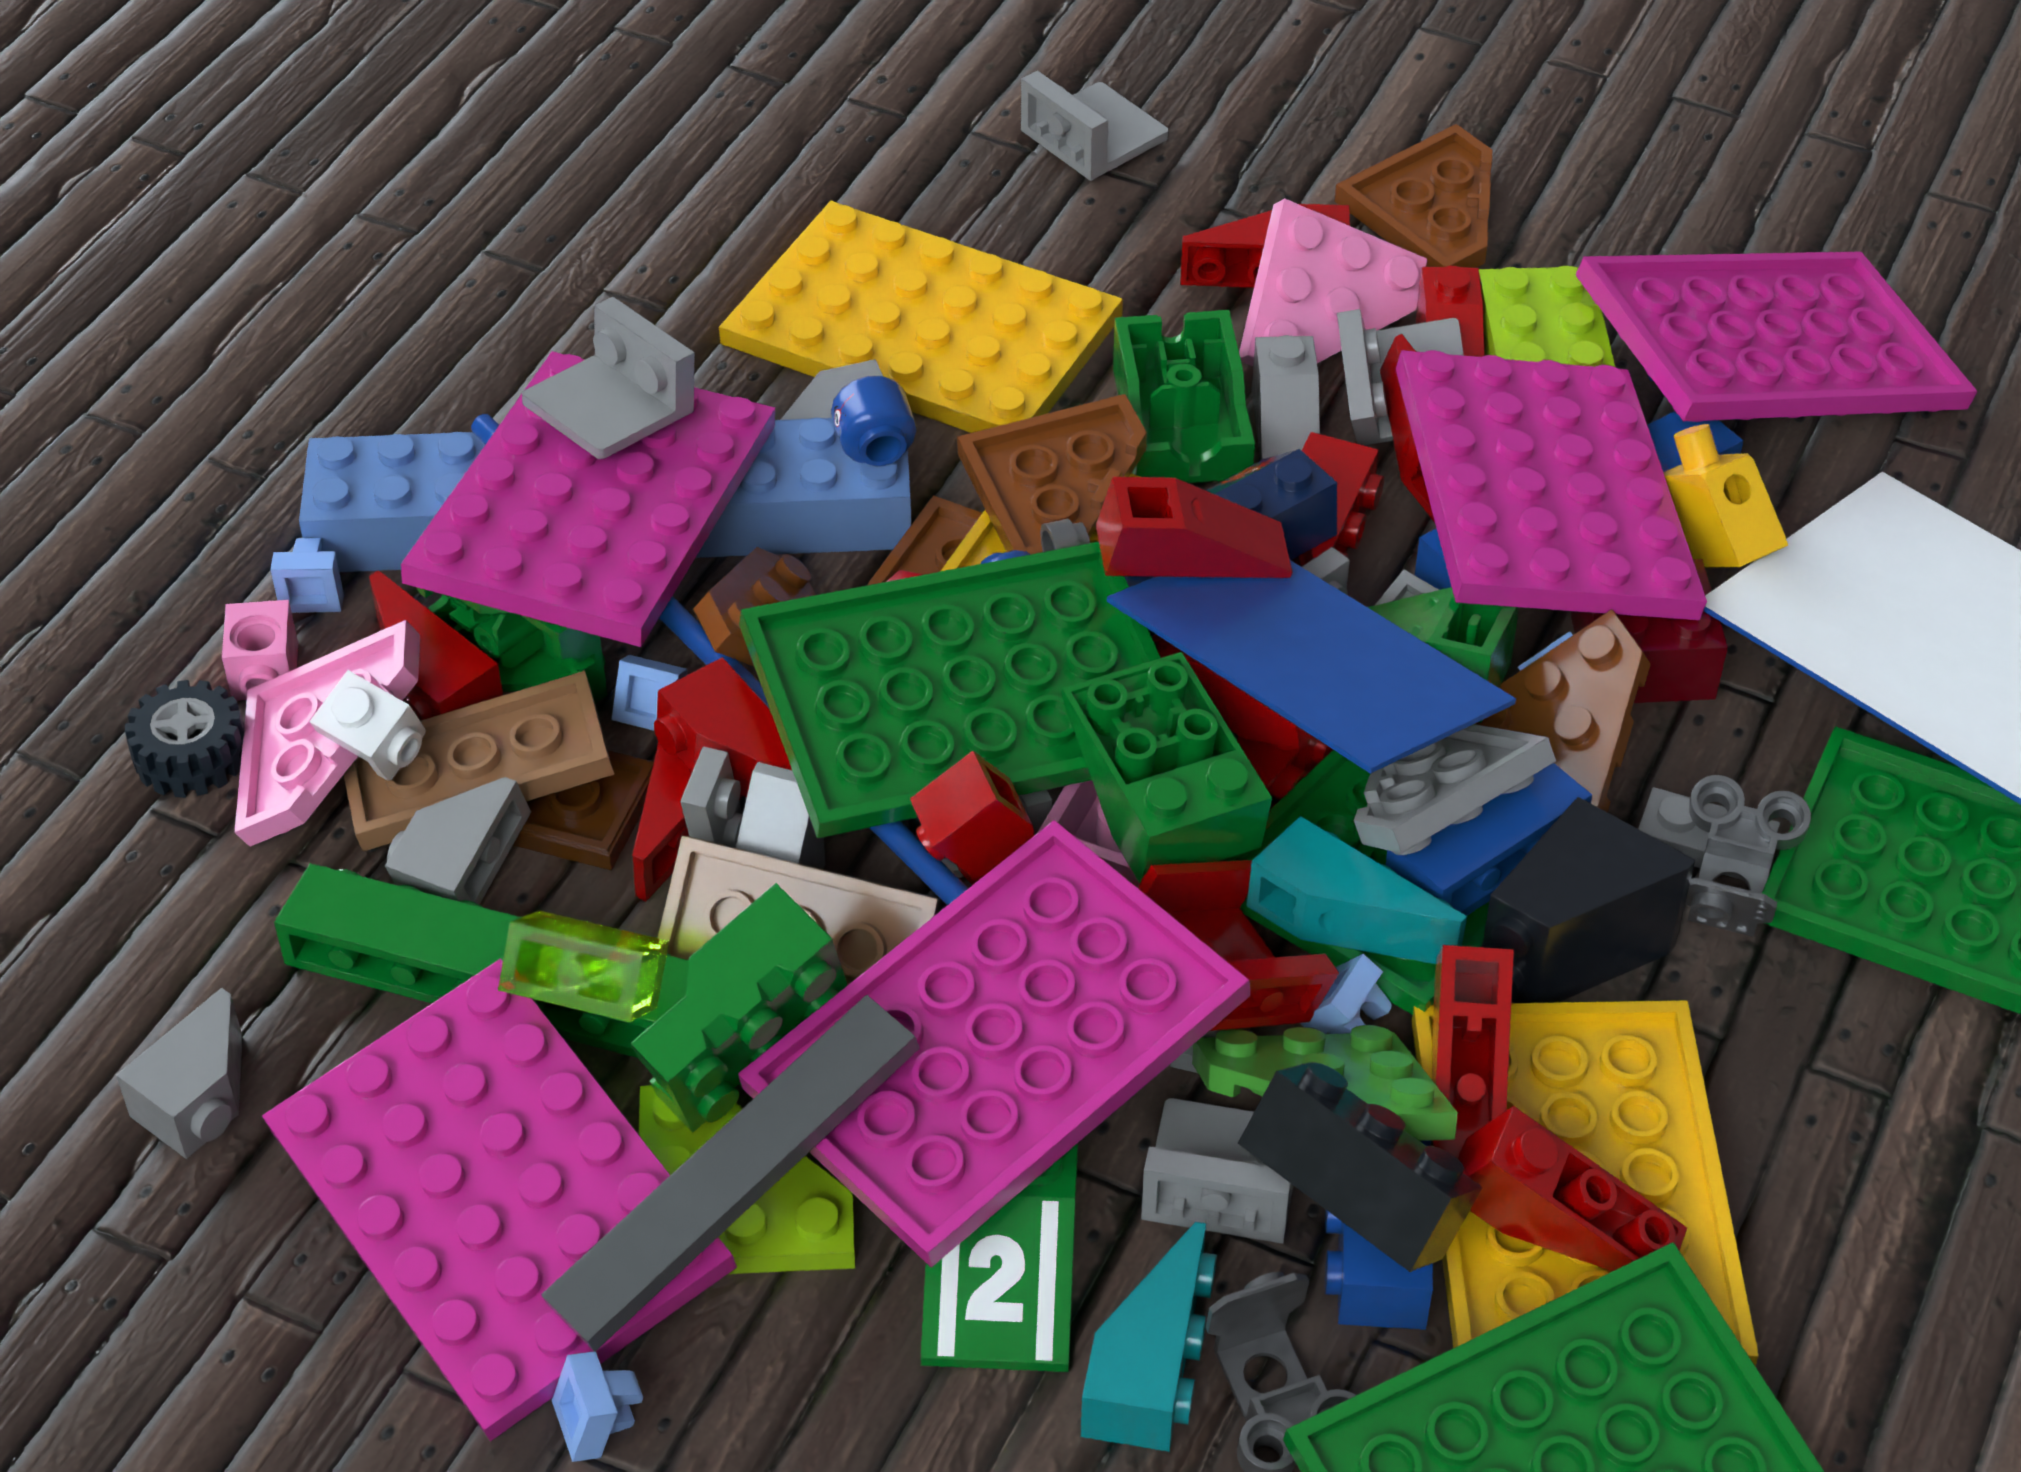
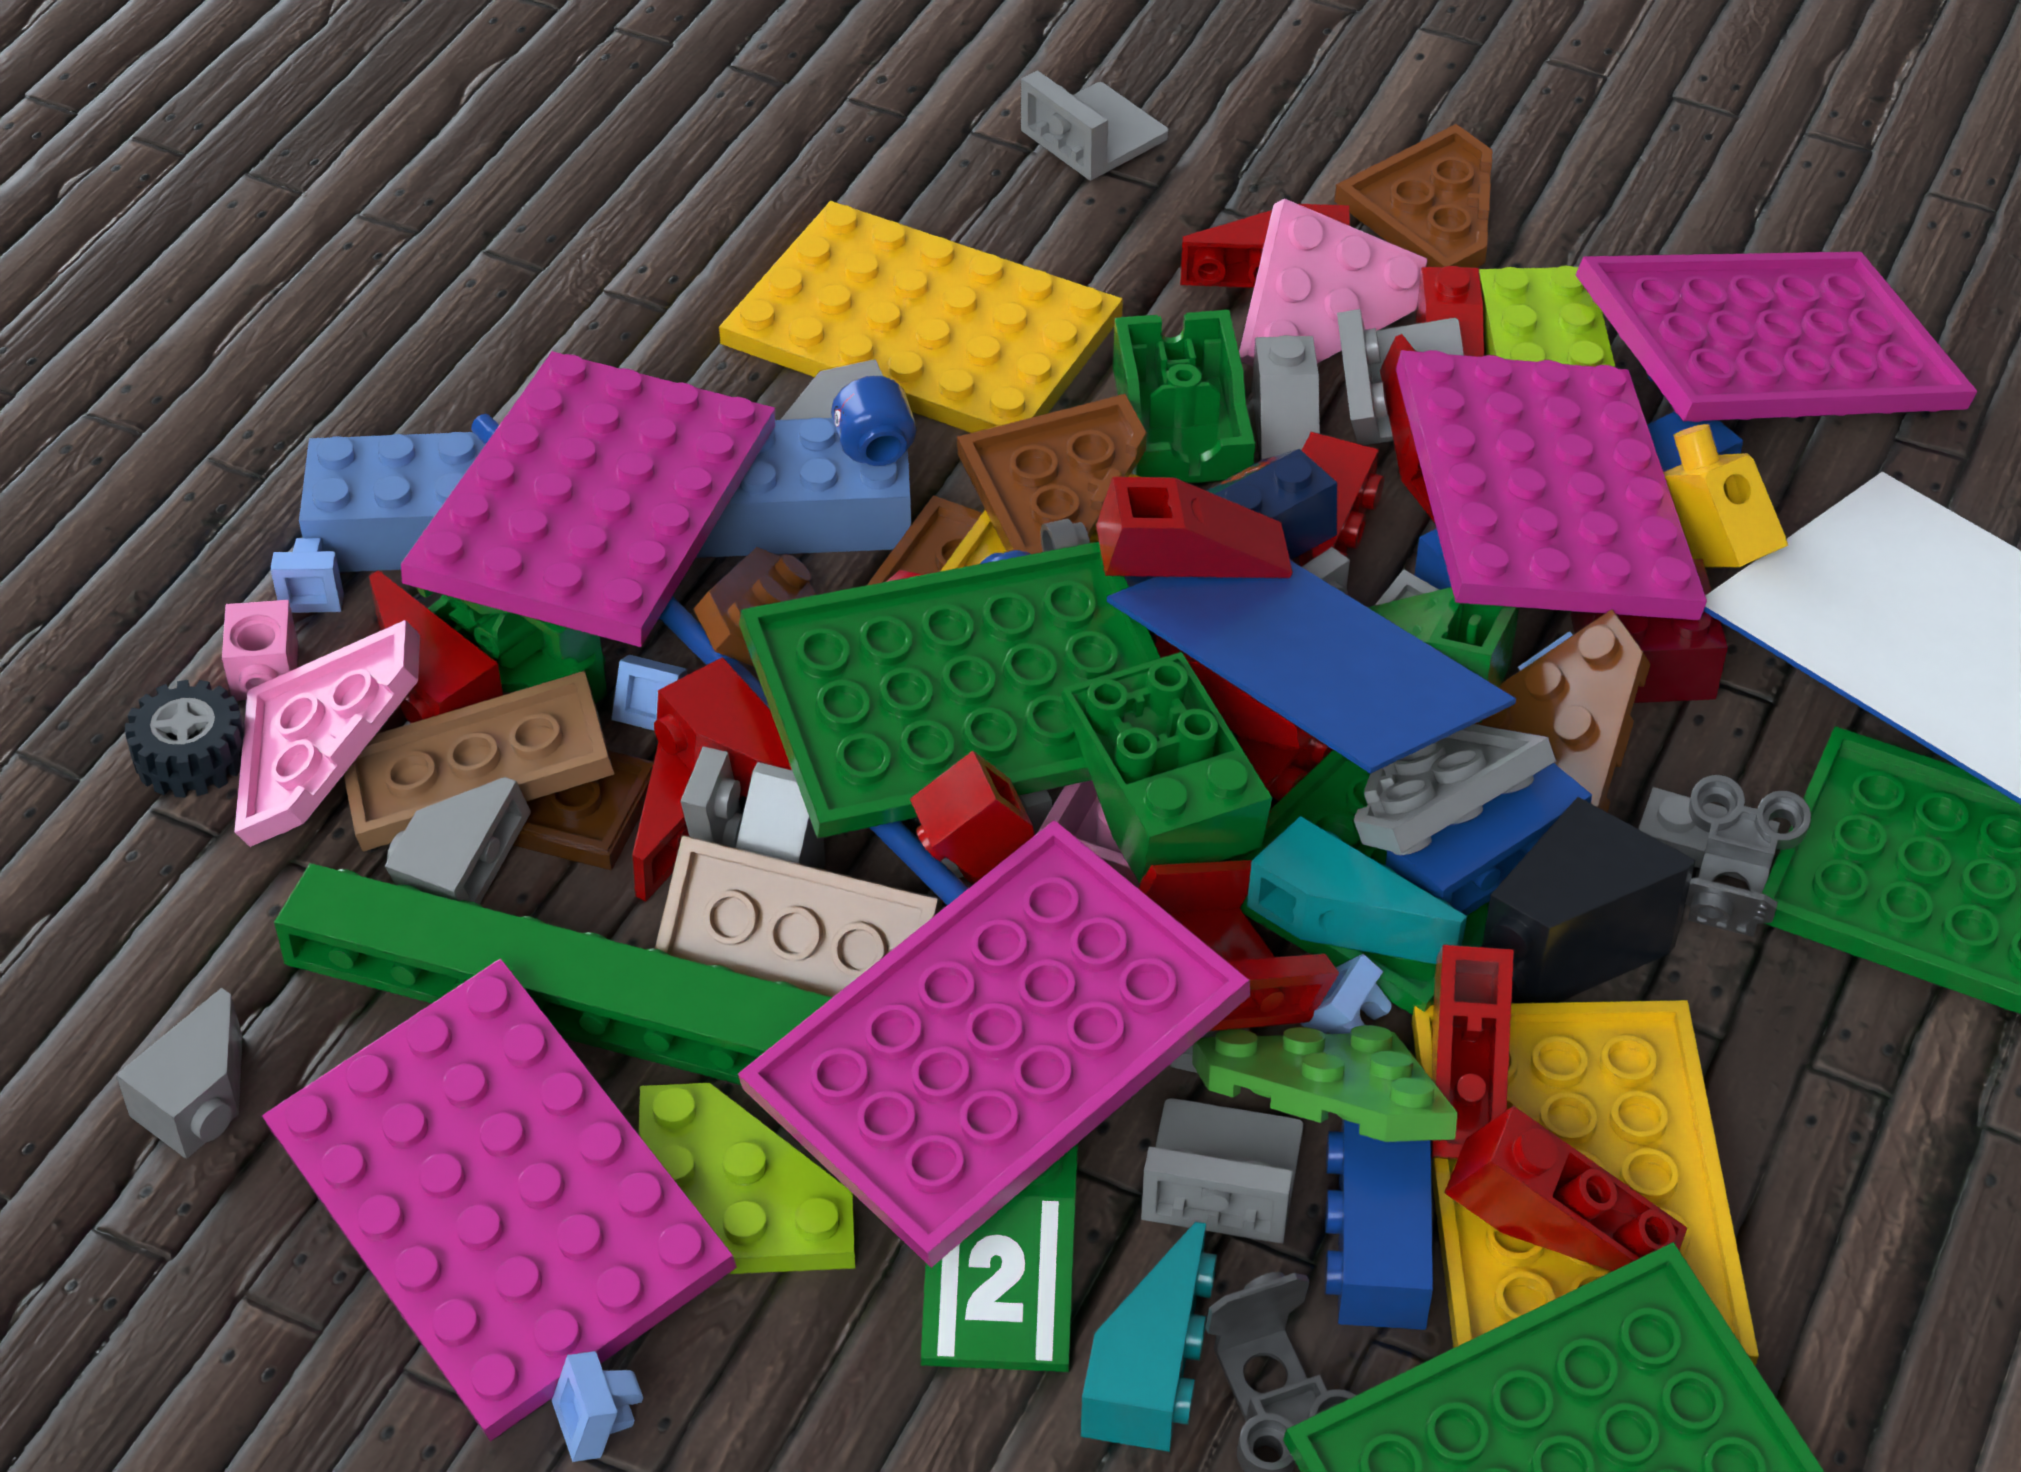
(370, 724): white bracket -> none
(583, 965): clear neon green brick -> none
(622, 392): light grey bracket -> none
(730, 1172): dark grey tile -> none
(740, 1000): green piece -> none
(1360, 1164): black brick -> none

